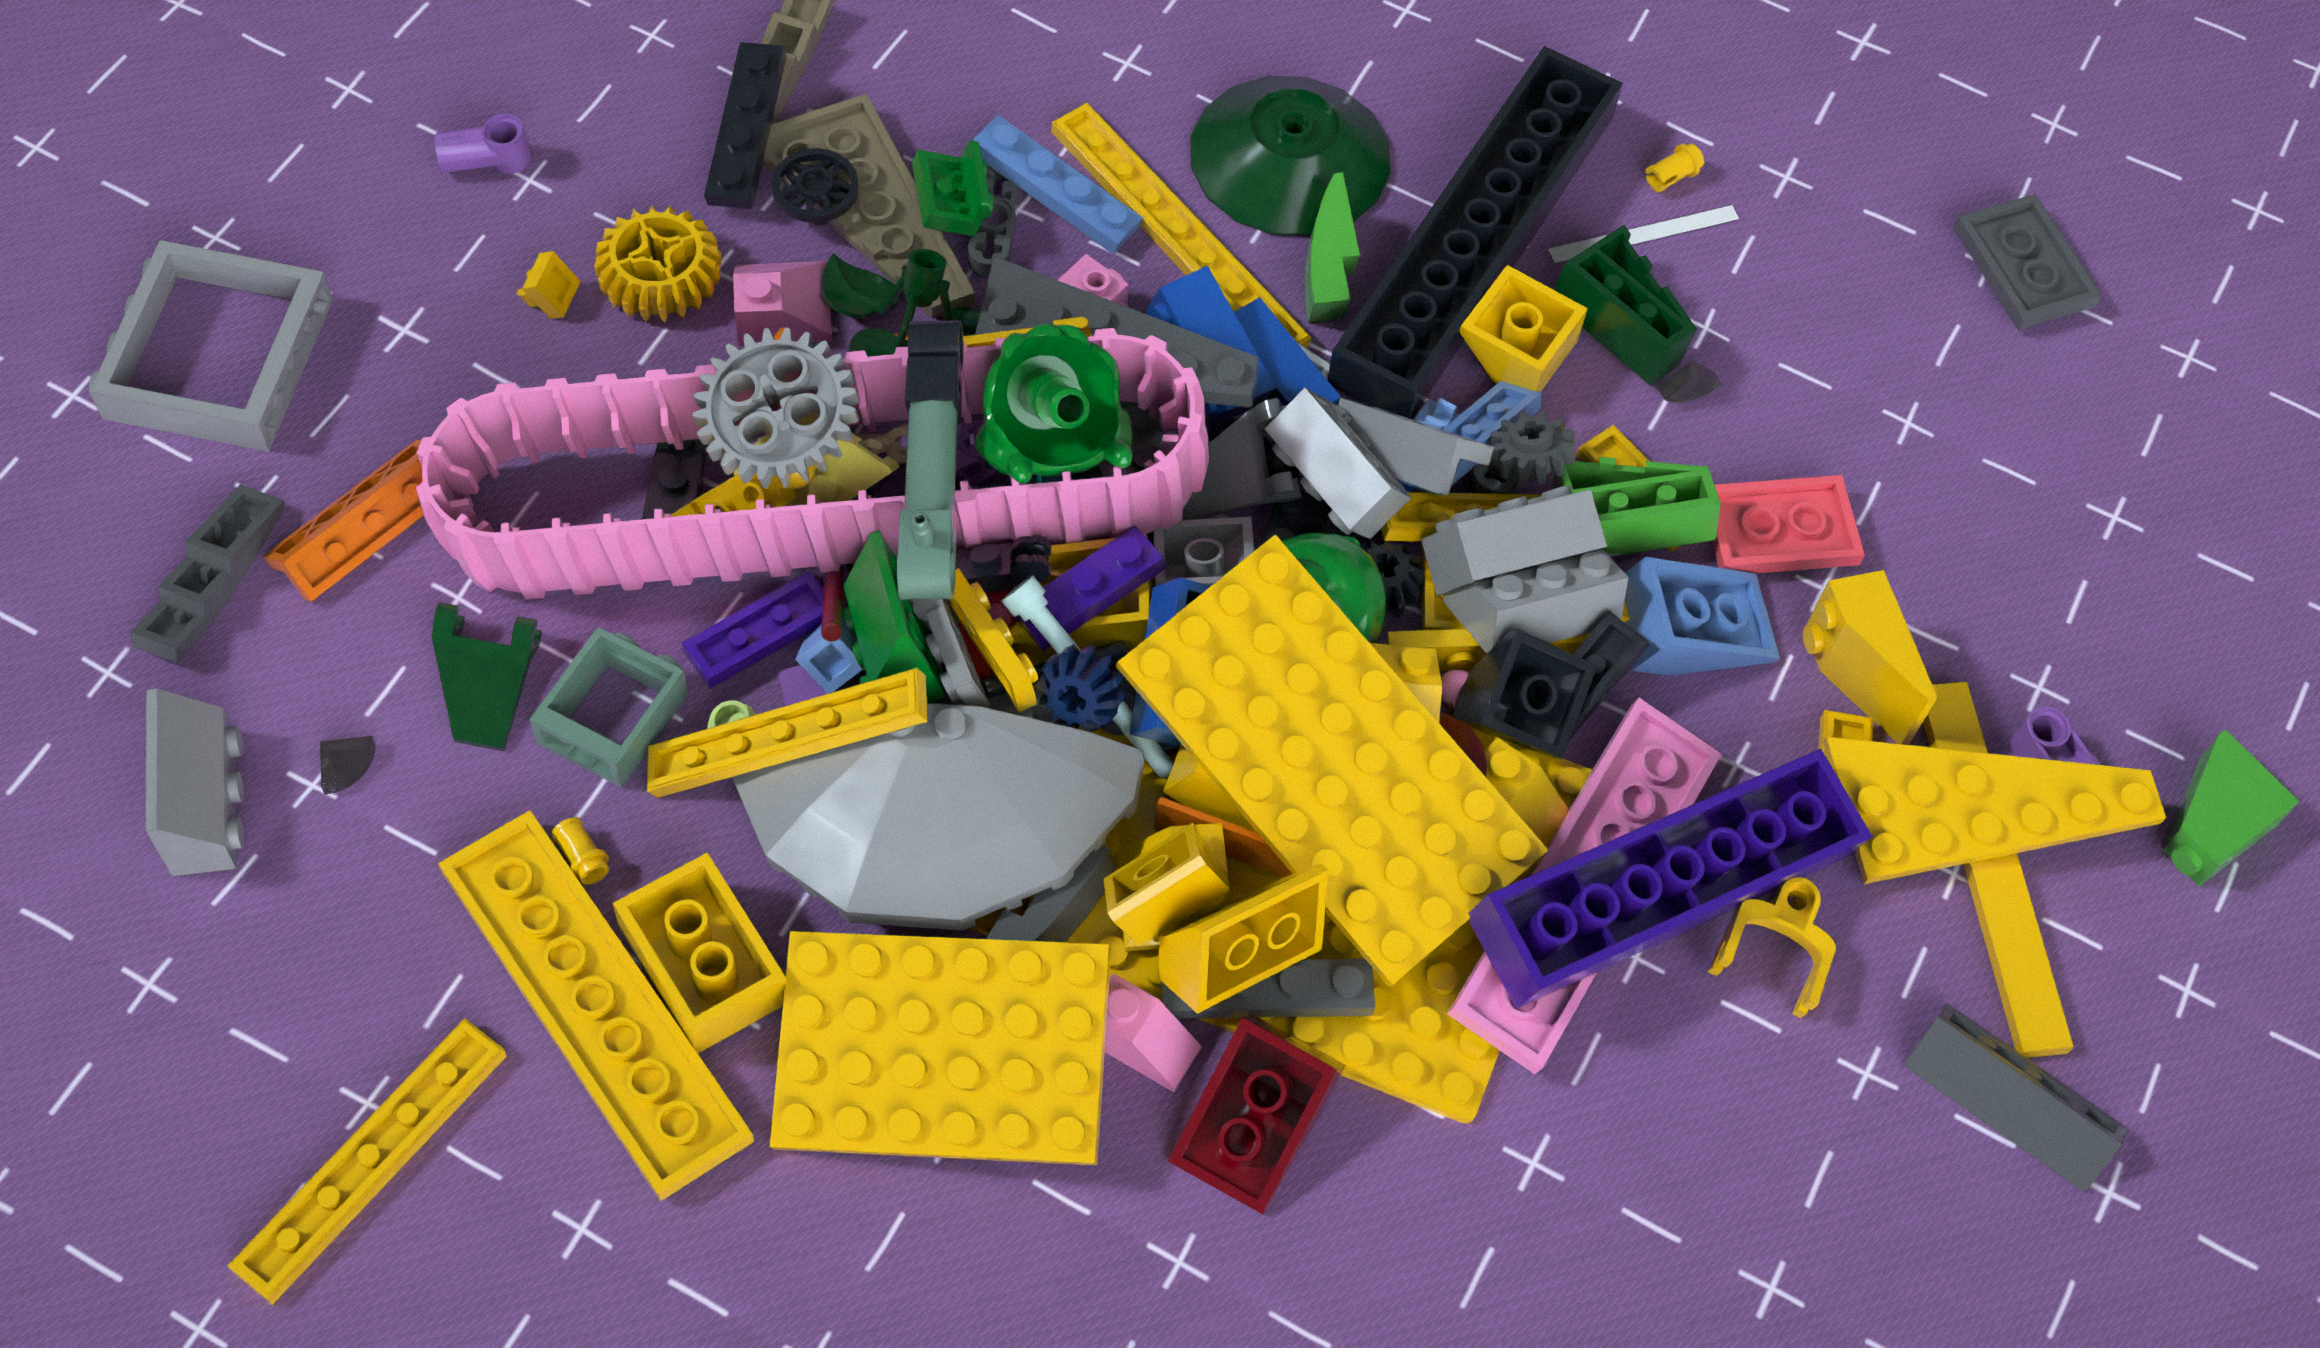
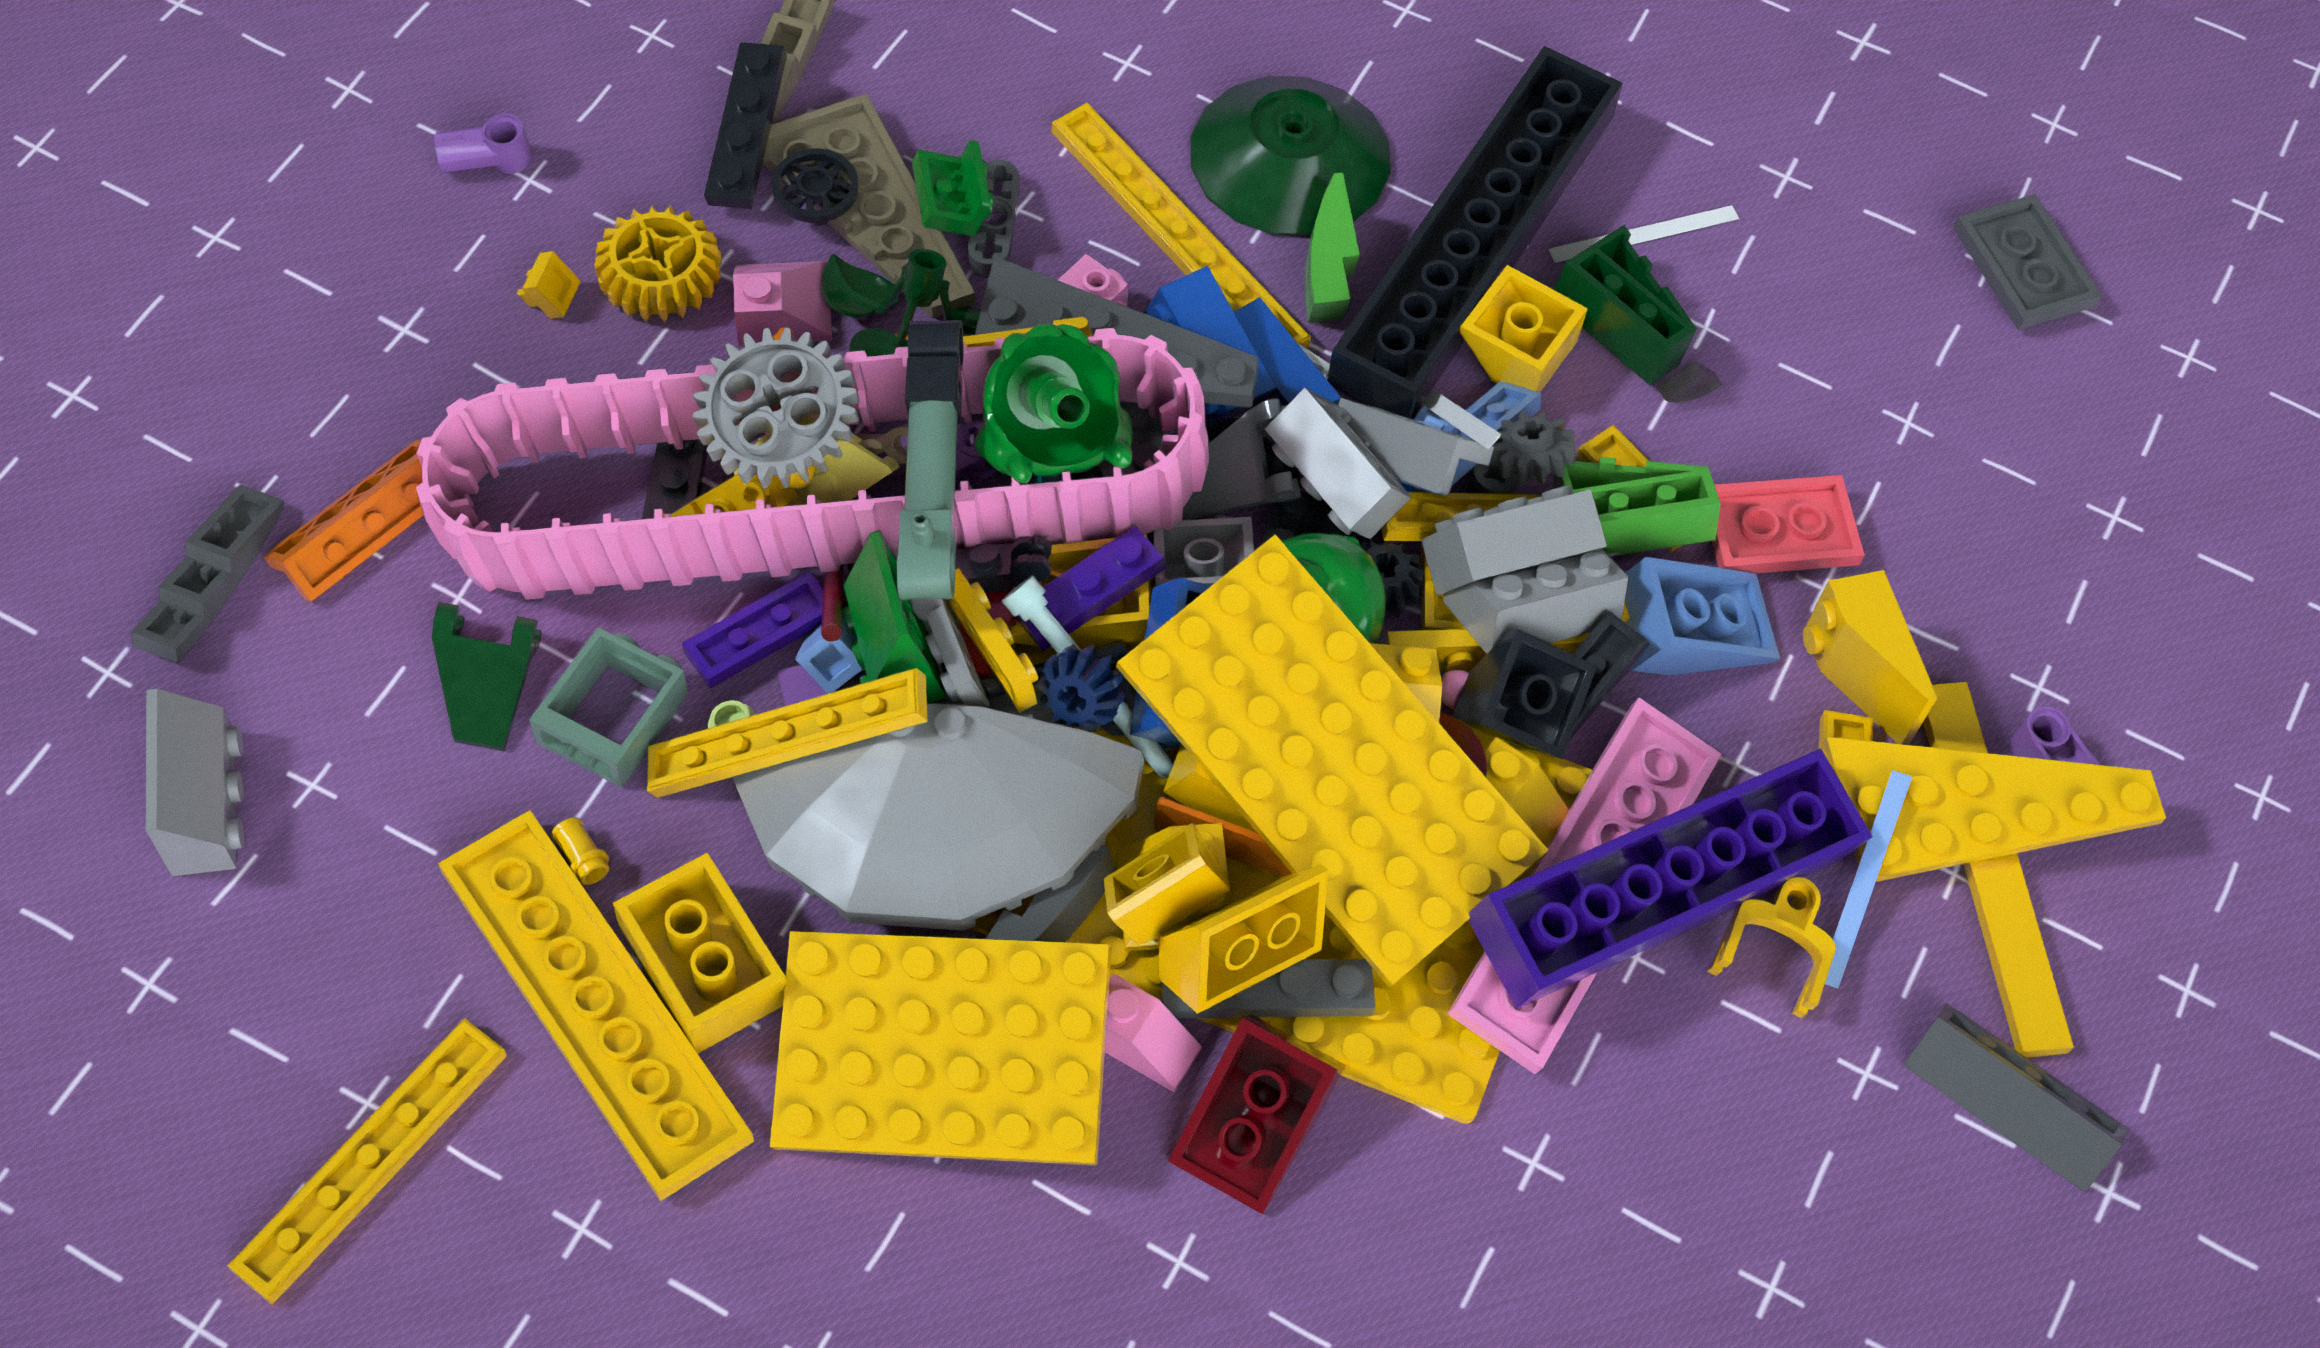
(260, 420): light grey window -> none
(345, 762): clear smoke tile -> none
(1057, 185): medium blue plate -> none
(1461, 419): none -> white sticker
(1682, 163): yellow pin -> none
(1867, 874): none -> light blue sticker
(2225, 810): bright green slope -> none

